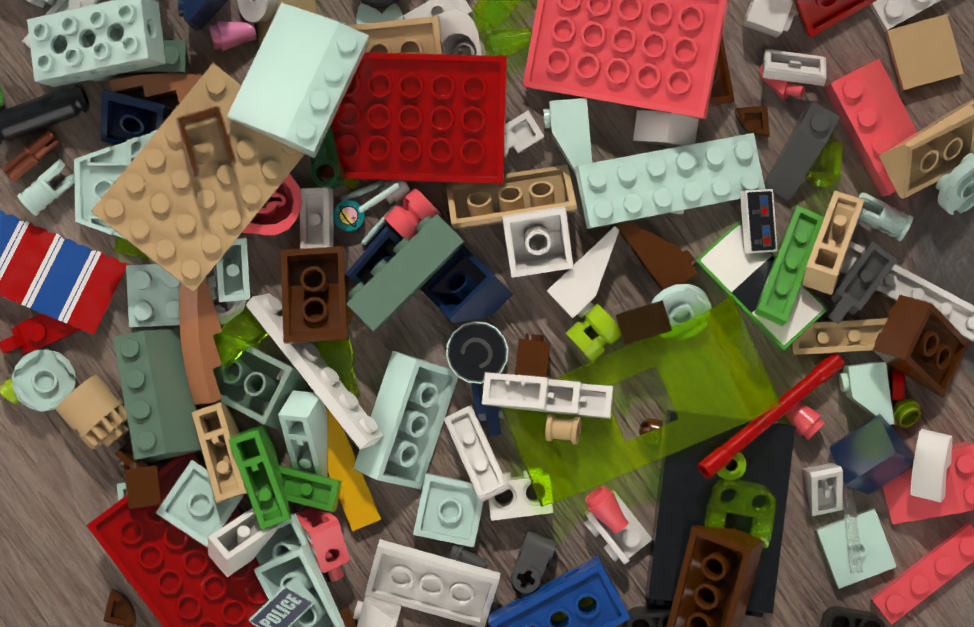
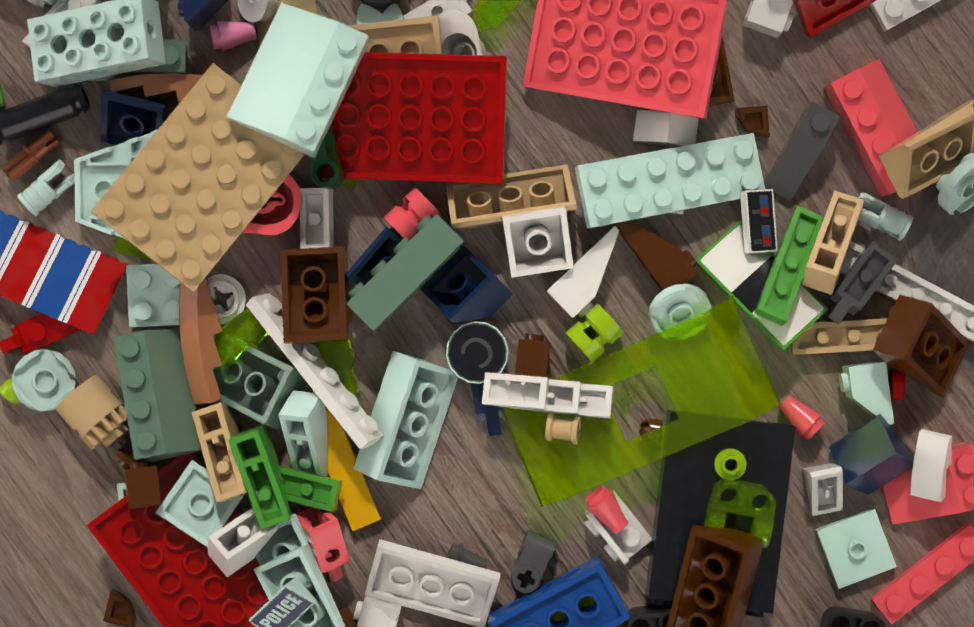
(200, 117): reddish brown piece -> none
(233, 273): light aqua slope -> none
(347, 216): tile -> none
(391, 191): light aqua plant -> none
(448, 510): light aqua plate -> none
(476, 453): white tile -> none
(507, 41): clear neon green cone -> none
(520, 504): white brick -> none
(521, 133): white plate -> none
(570, 129): light aqua slope -> none
(643, 322): dark brown slope -> none
(723, 455): red piece -> none
(784, 88): coral bar -> none
(794, 67): white tile -> none
(831, 161): clear neon green bracket -> none
(852, 531): clear bar -> none
(906, 412): lime plate -> none
(924, 52): tan tile -> none

